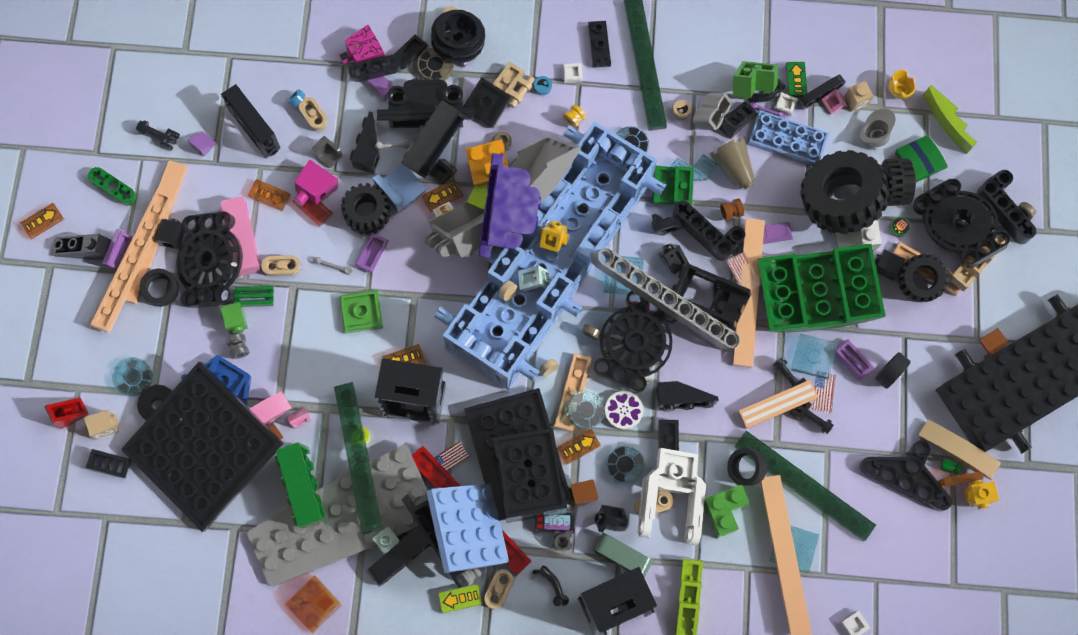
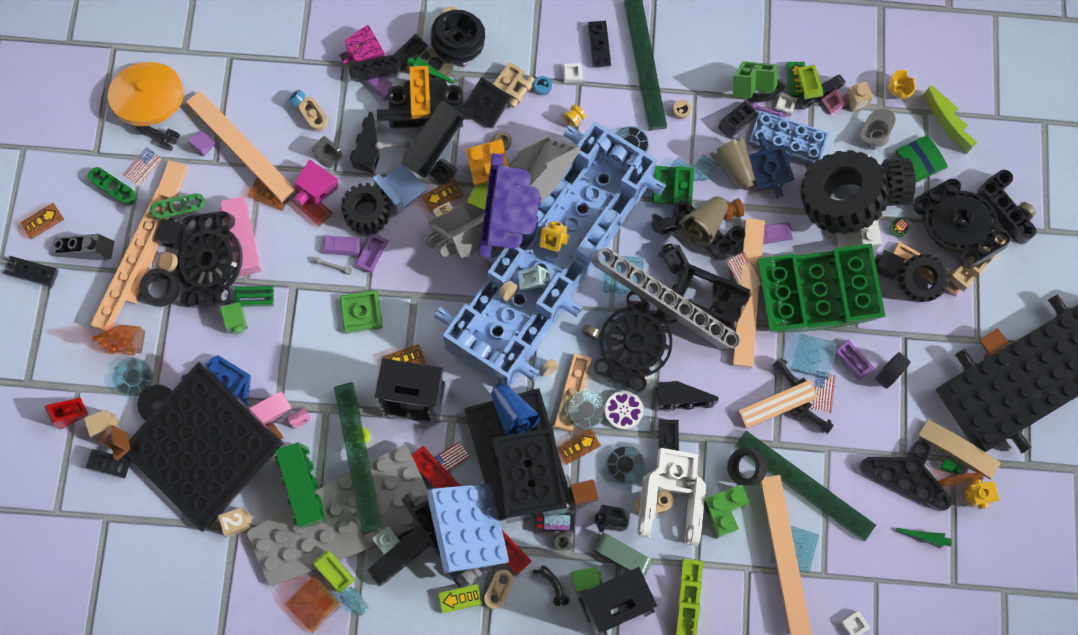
(31, 272): none -> black hinge
(116, 440): none -> dark orange panel
(117, 249): medium lavender tile -> none
(121, 339): none -> clear orange slope
(142, 166): none -> clear tile
(145, 94): none -> light orange dish
(165, 214): none -> green beam
(168, 261): none -> tan tile
(235, 522): none -> tan brick
(237, 346): flat silver wheel -> none
(241, 146): none -> light nougat tile
(250, 121): black door -> none
(281, 265): tan plate -> none
(333, 571): none -> lime tile
(342, 245): none -> medium lavender tile
(353, 600): none -> clear light blue cone
(420, 92): none -> light orange plate
(432, 71): none -> green piece
(512, 410): none -> blue cone
(586, 579): none -> bright green brick
(703, 222): none -> dark tan cone
(712, 111): light grey brick -> none
(771, 168): none -> dark blue plate
(809, 81): none -> lime tile
(932, 538): none -> green piece

